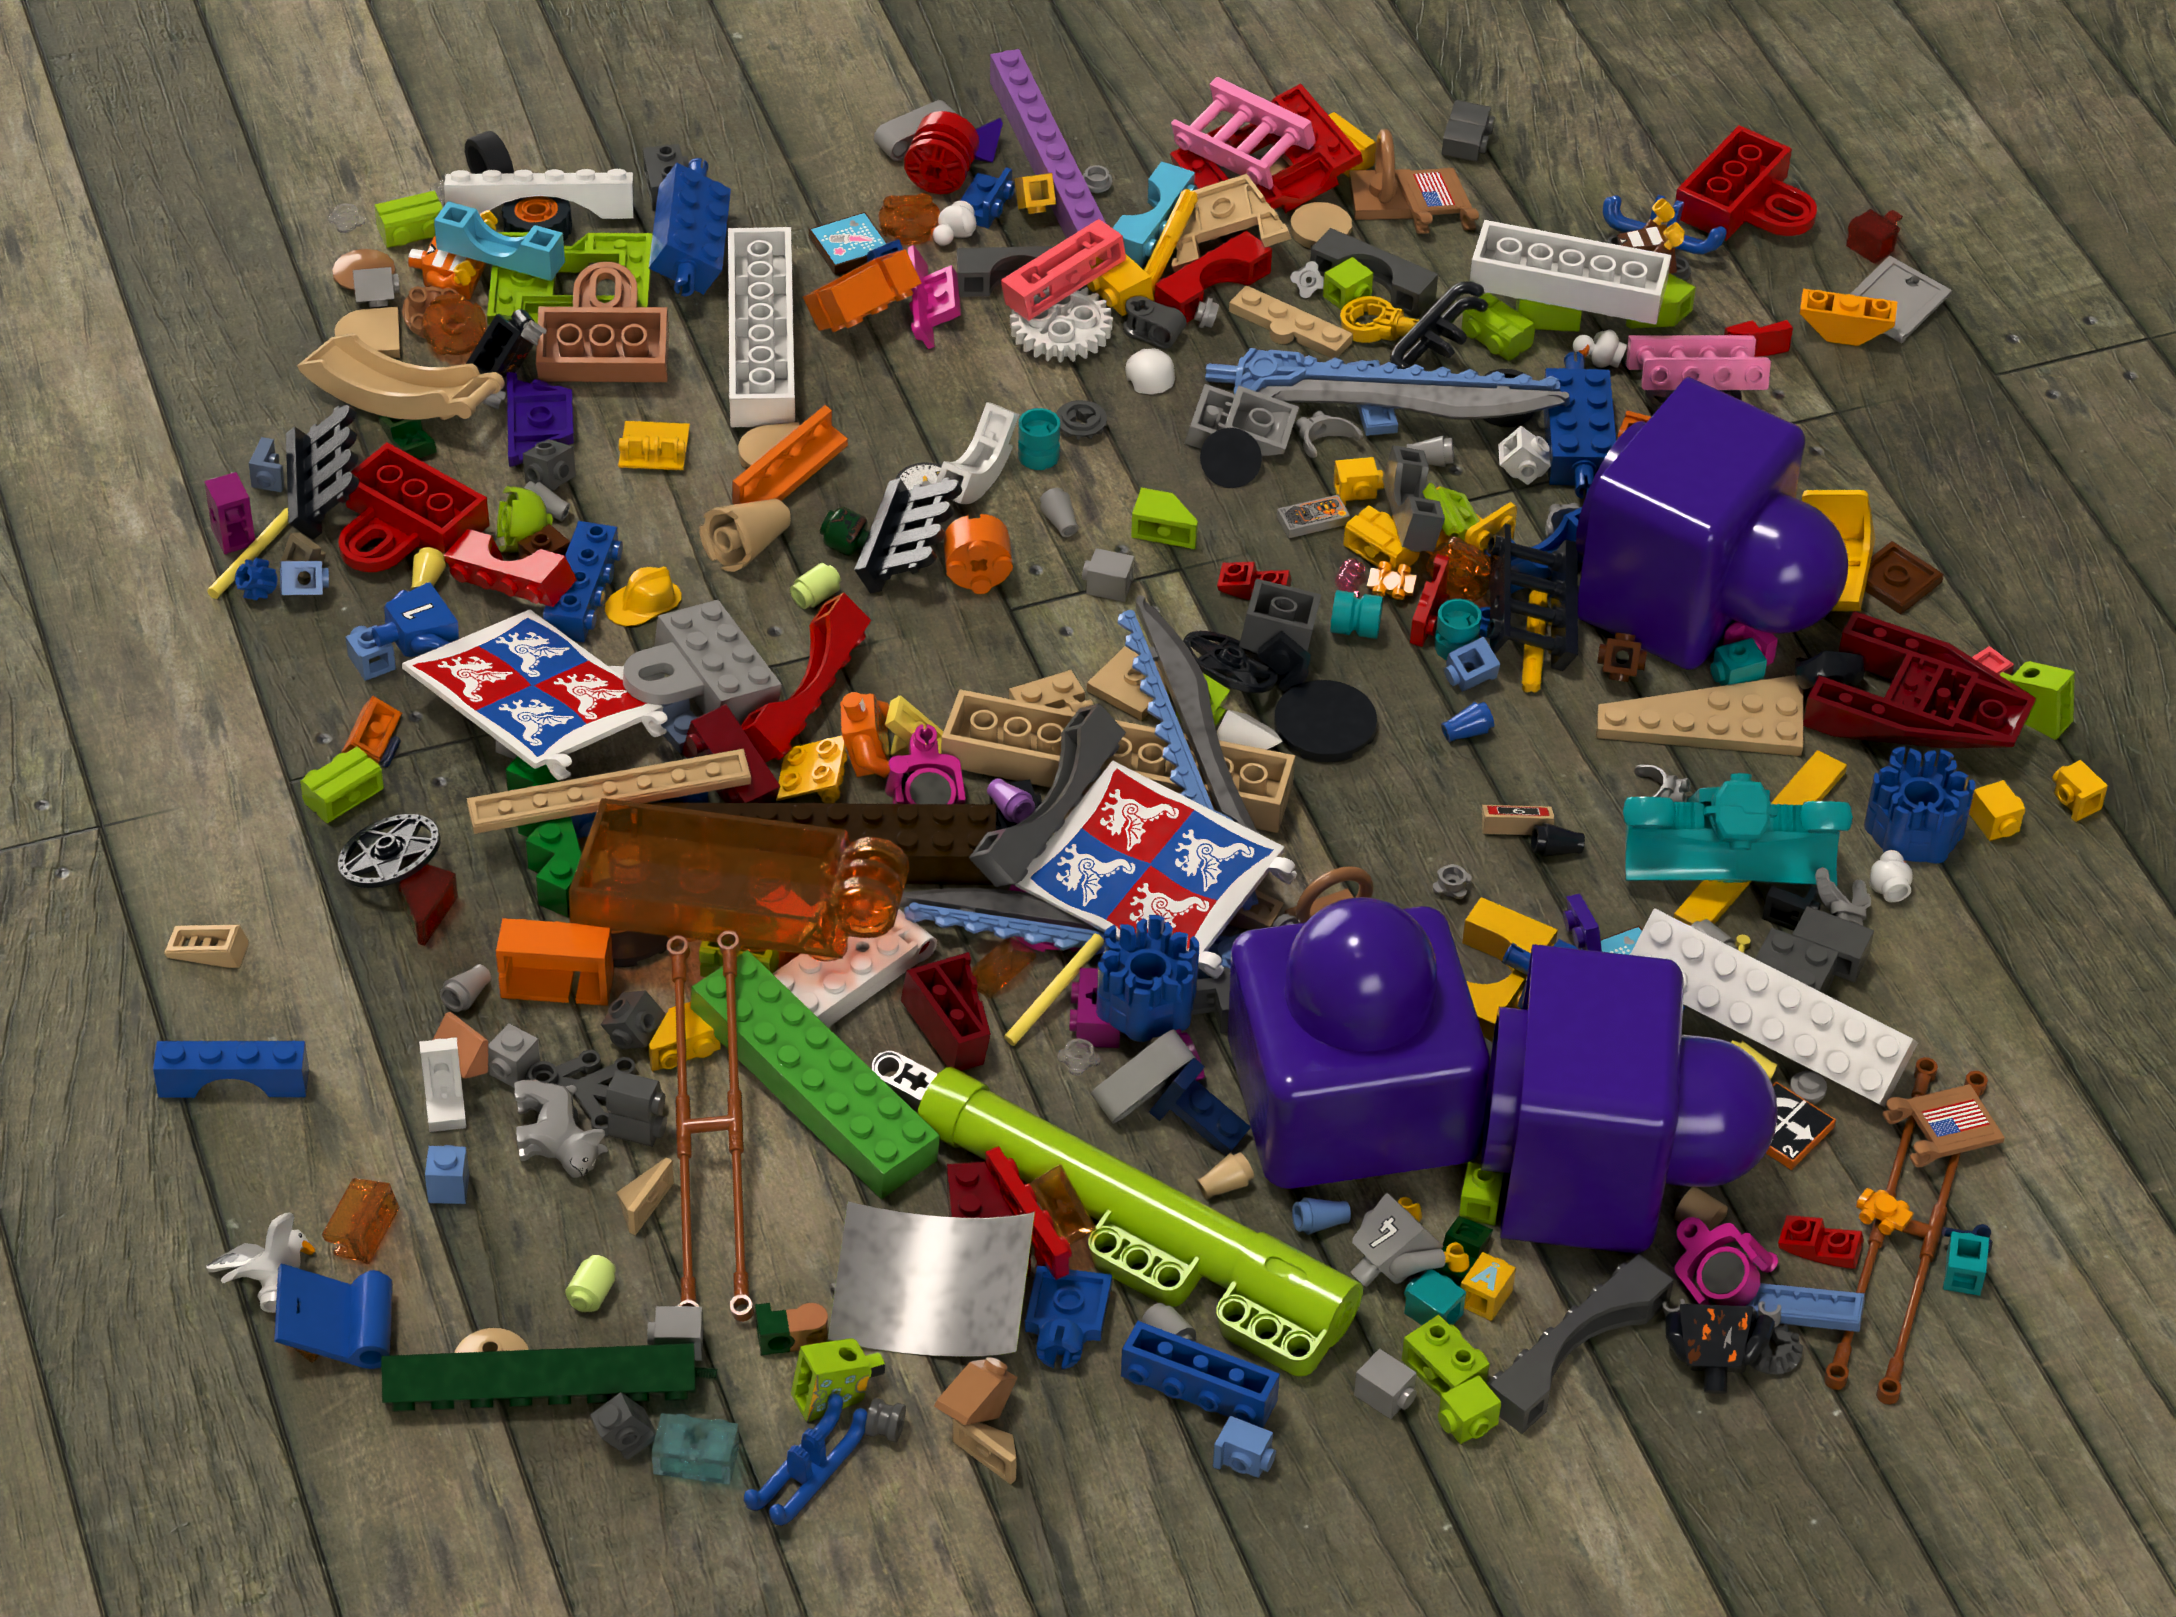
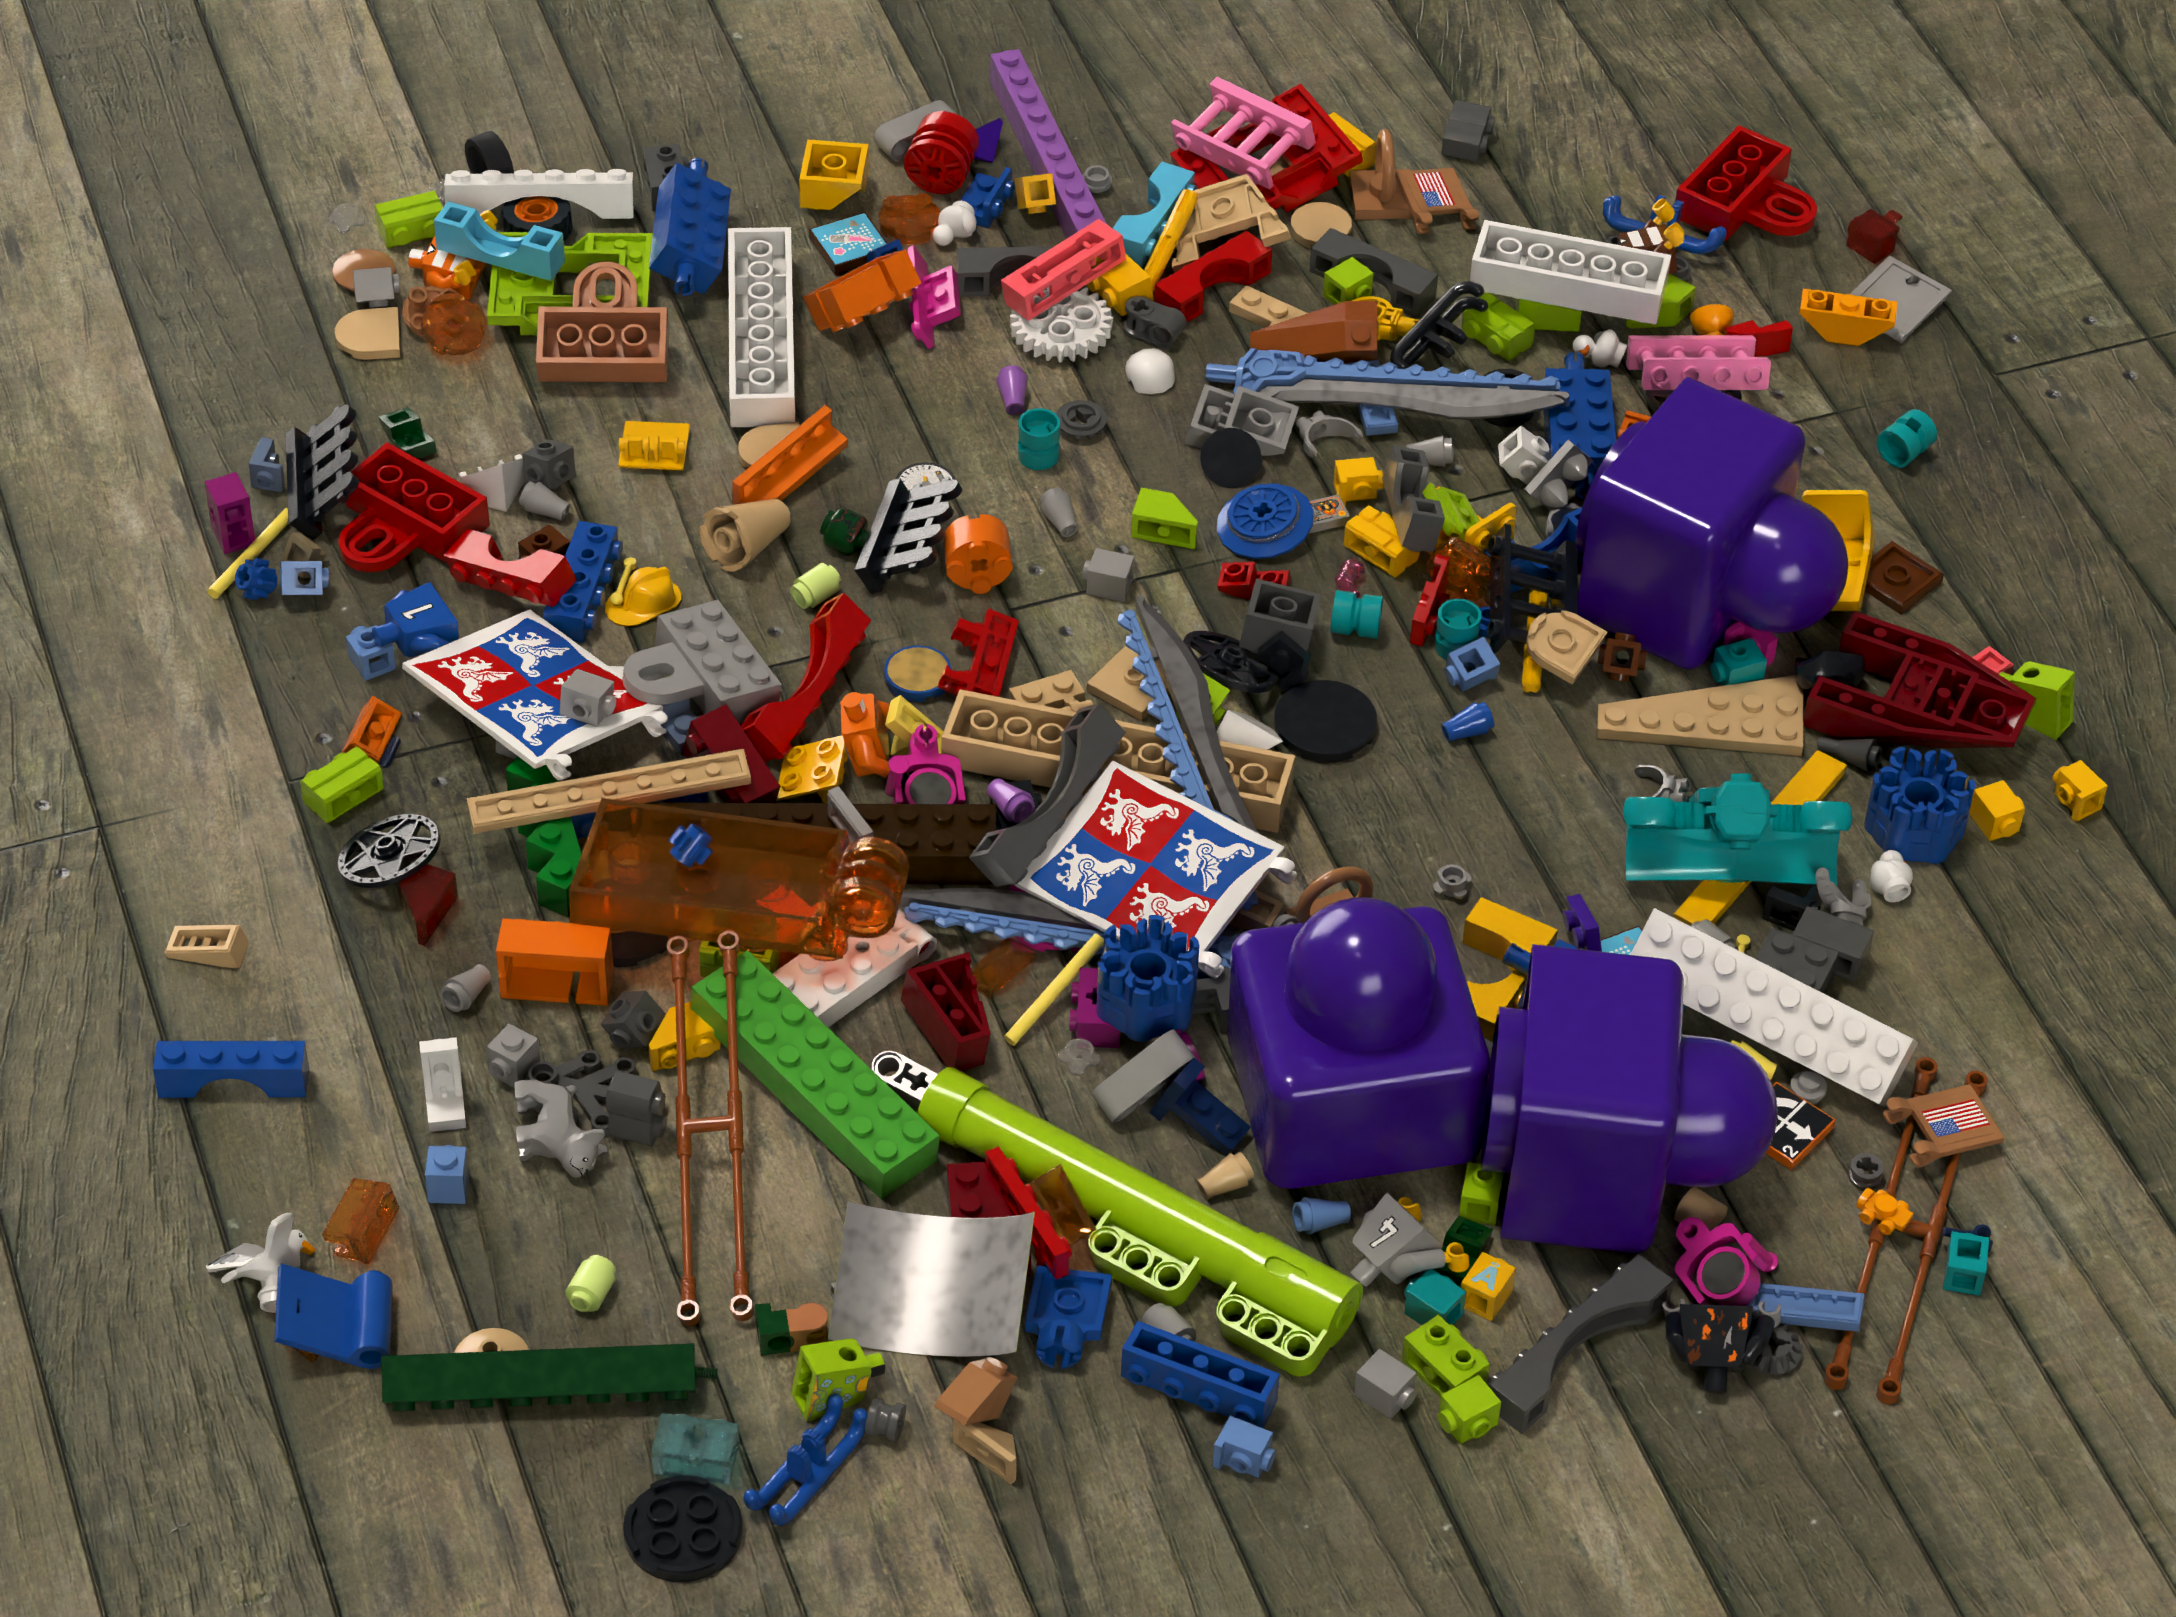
(396, 388): tan windscreen -> none
(427, 567): light yellow cone -> none
(471, 1045): nougat slope -> none
(497, 483): none -> white slope
(505, 347): black torso -> none
(520, 517): lime cylinder -> none
(535, 415): dark purple wing -> none
(587, 697): none -> light grey brick
(624, 1425): dark grey brick -> none
(629, 565): none -> light yellow hinge
(645, 1193): tan slope -> none
(677, 1326): light grey brick -> none
(683, 1529): none -> black tile
(691, 845): none -> blue gear
(832, 173): none -> yellow slope
(846, 815): none -> light grey tile
(915, 672): none -> pearl gold tile
(985, 455): white arch -> none
(992, 648): none -> red hinge
(1013, 386): none -> medium lavender cone
(1206, 313): light grey plate -> none
(1265, 521): none -> blue piece
(1299, 277): light grey plate -> none
(1336, 331): none -> dark orange wedge
(1390, 582): light orange piece -> none
(1514, 819): tan slope -> none
(1554, 840): black cone -> none
(1559, 475): none -> light grey tile
(1563, 643): none -> tan tile
(1712, 319): none -> light orange brick
(1812, 1241): red slope -> none
(1859, 752): none -> dark grey cone
(1875, 1169): none -> flat silver bush
(1906, 438): none -> teal wheel

